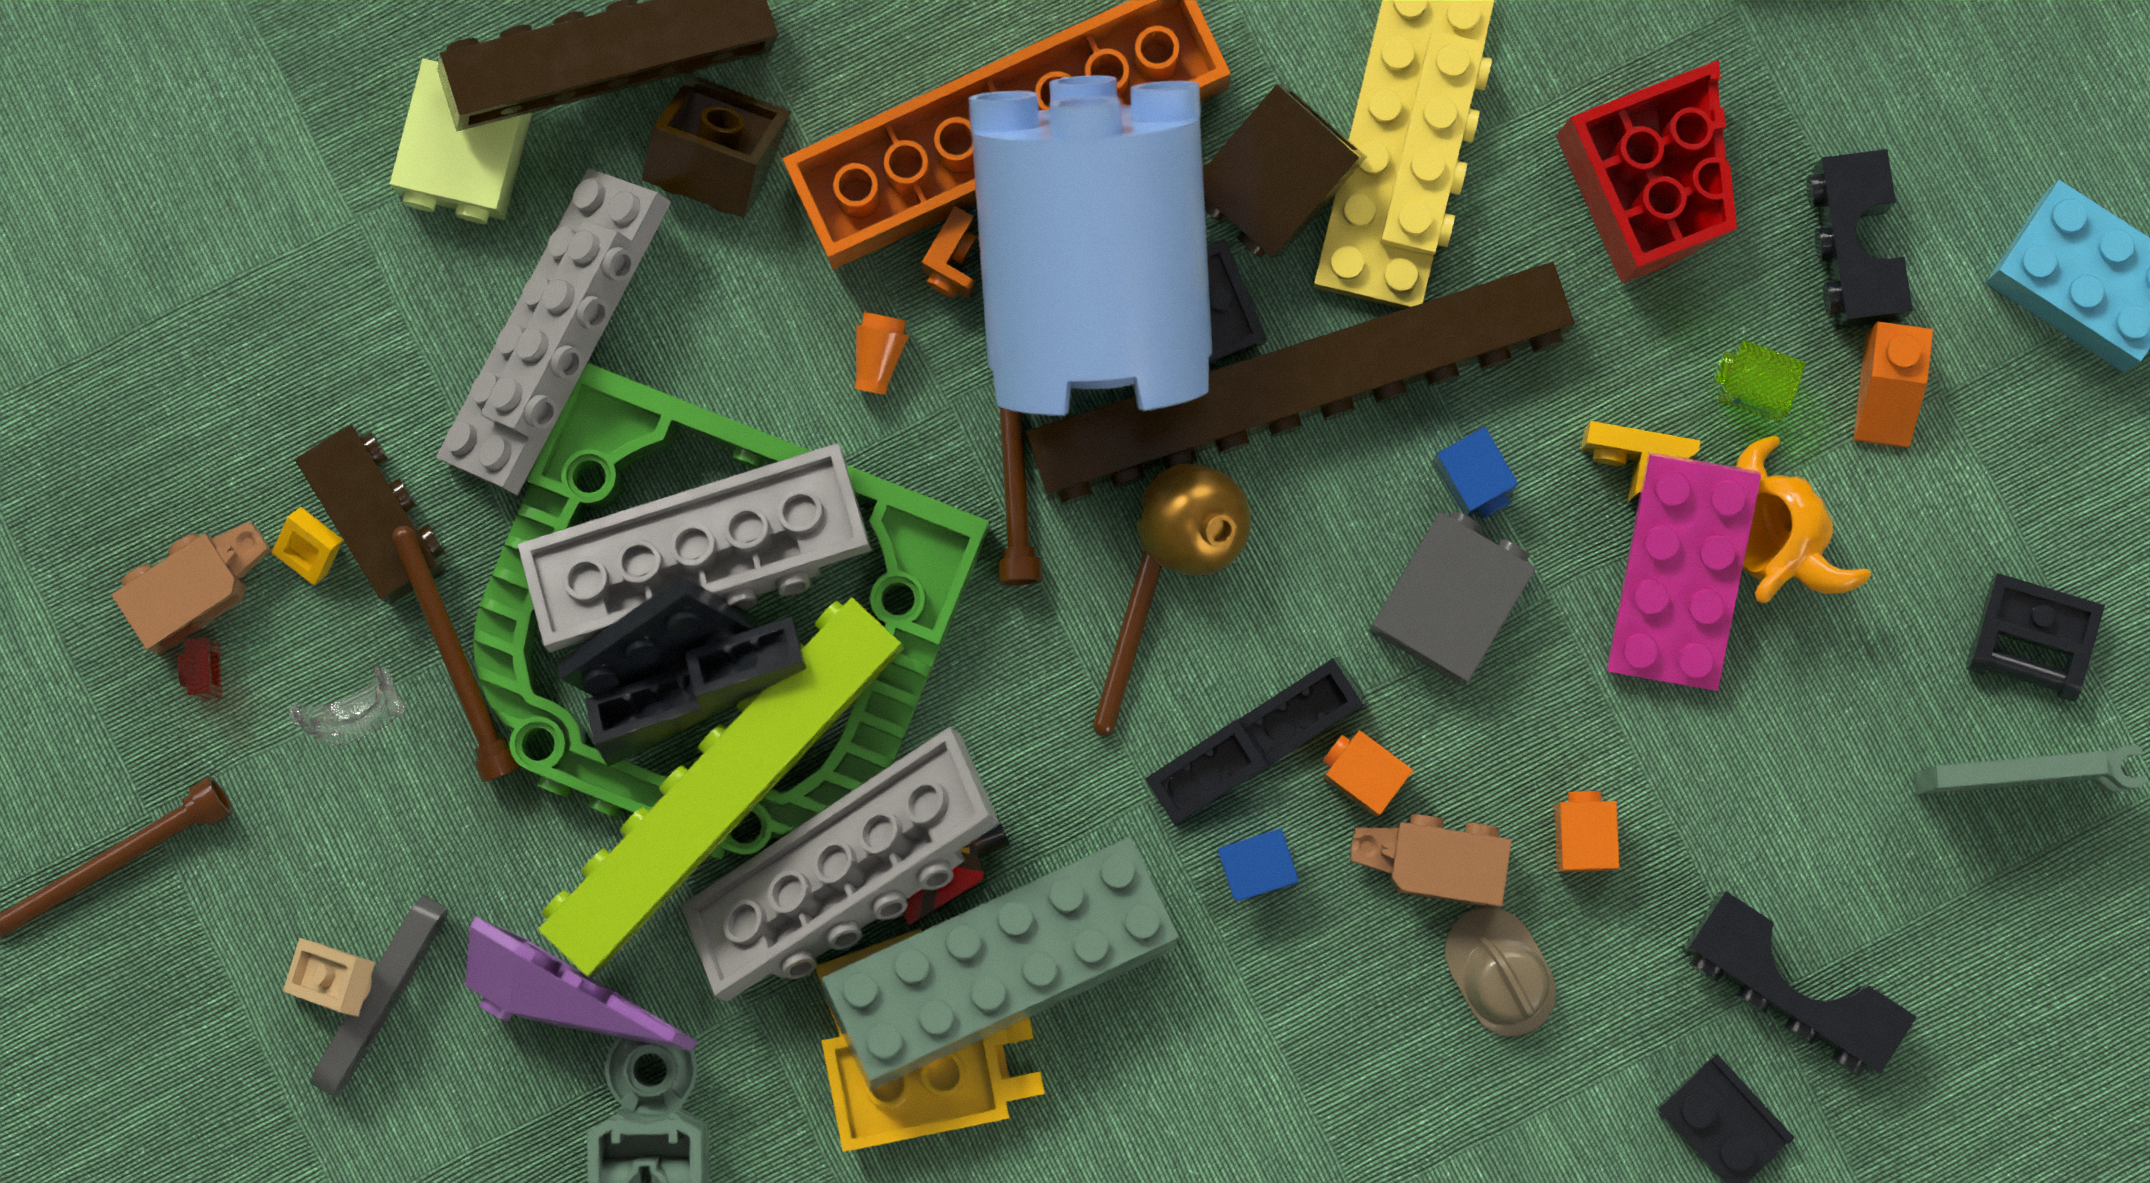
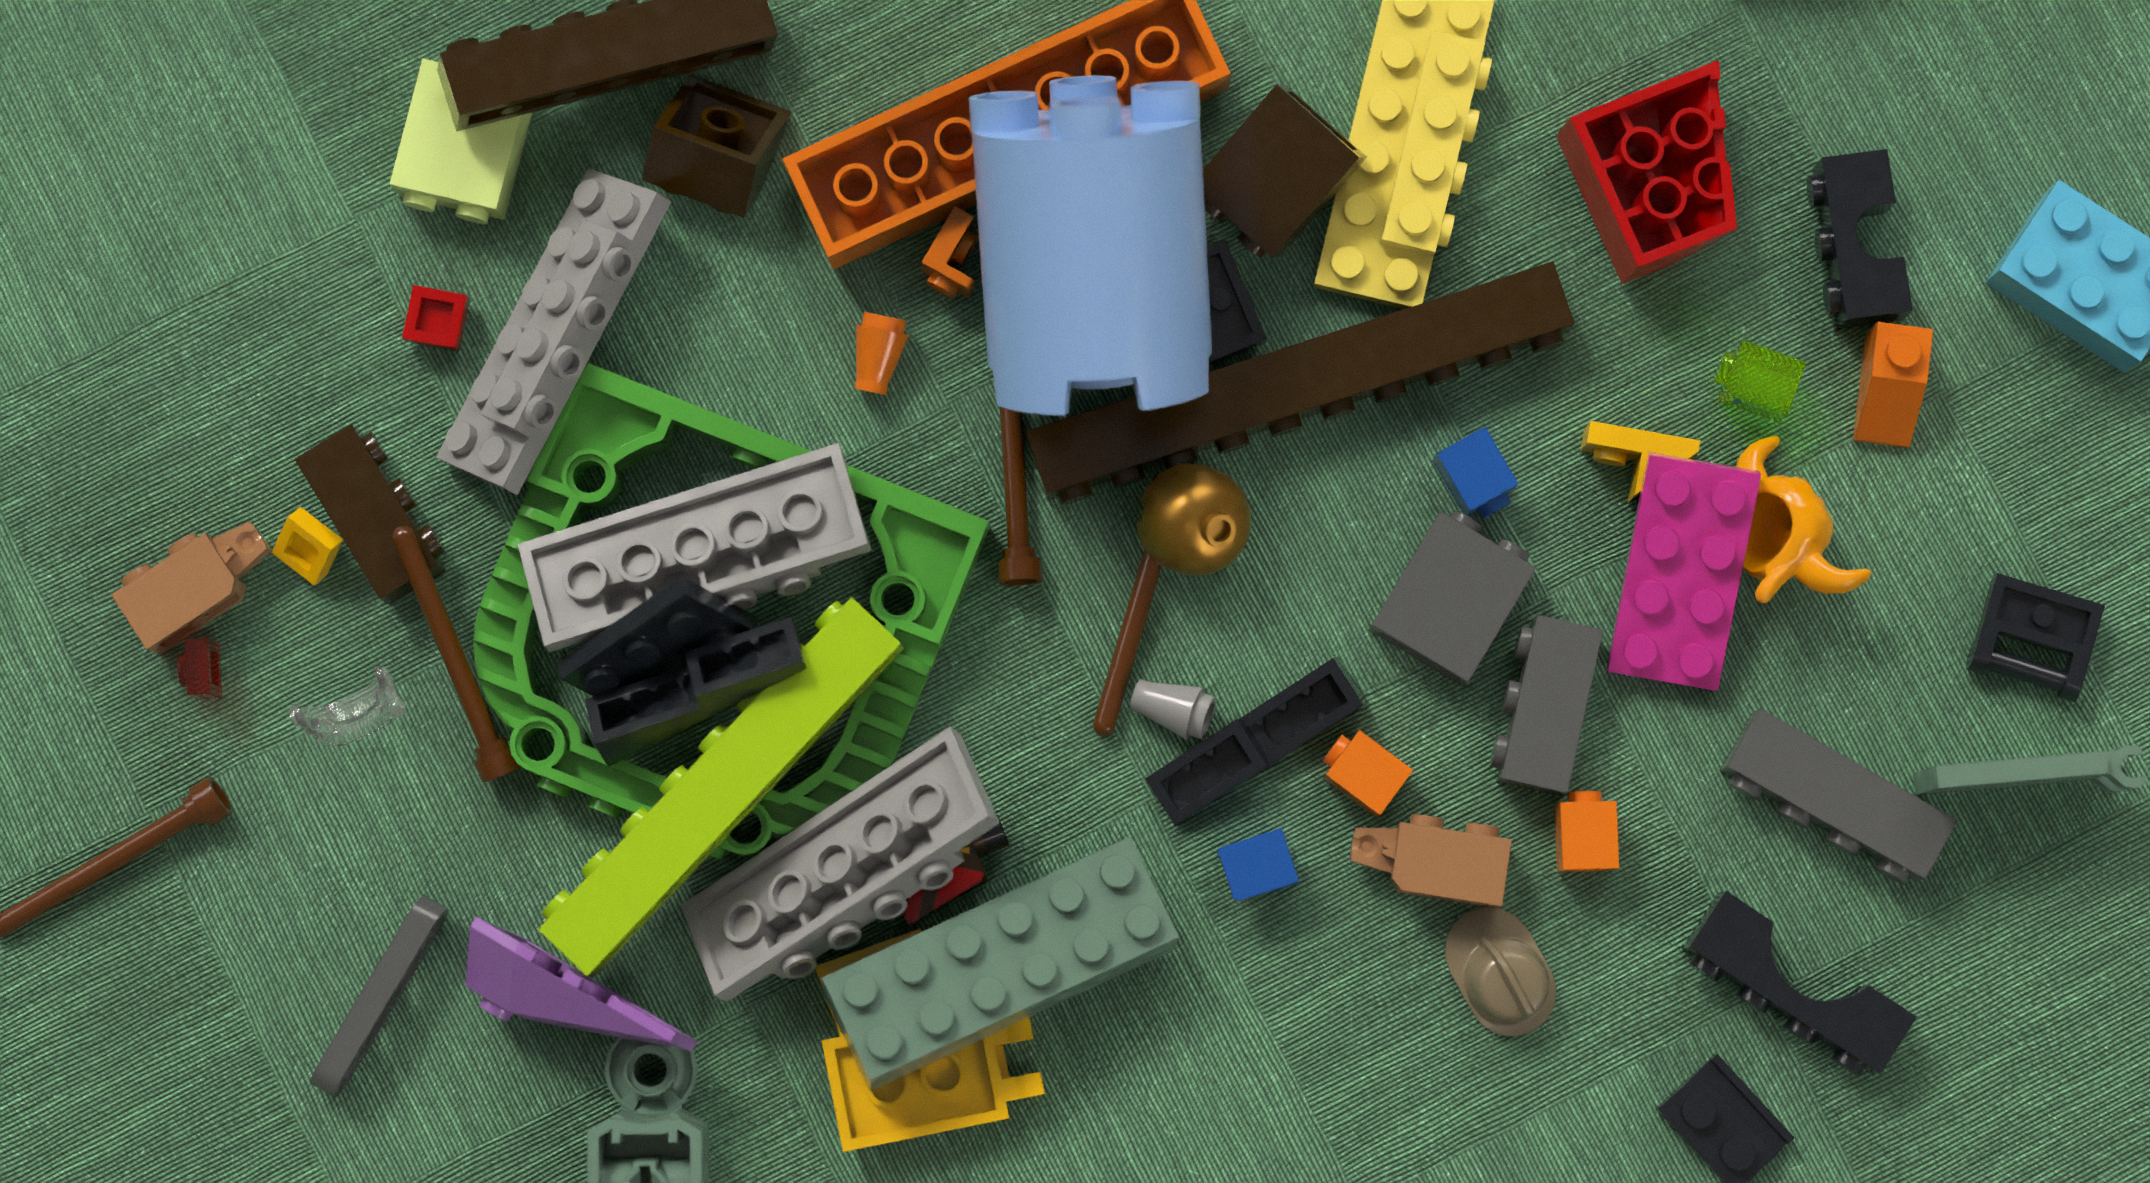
(329, 977): tan plate -> none
(436, 318): none -> red plate
(1176, 707): none -> light grey cone
(1546, 705): none -> dark grey brick
(1837, 796): none -> dark grey brick

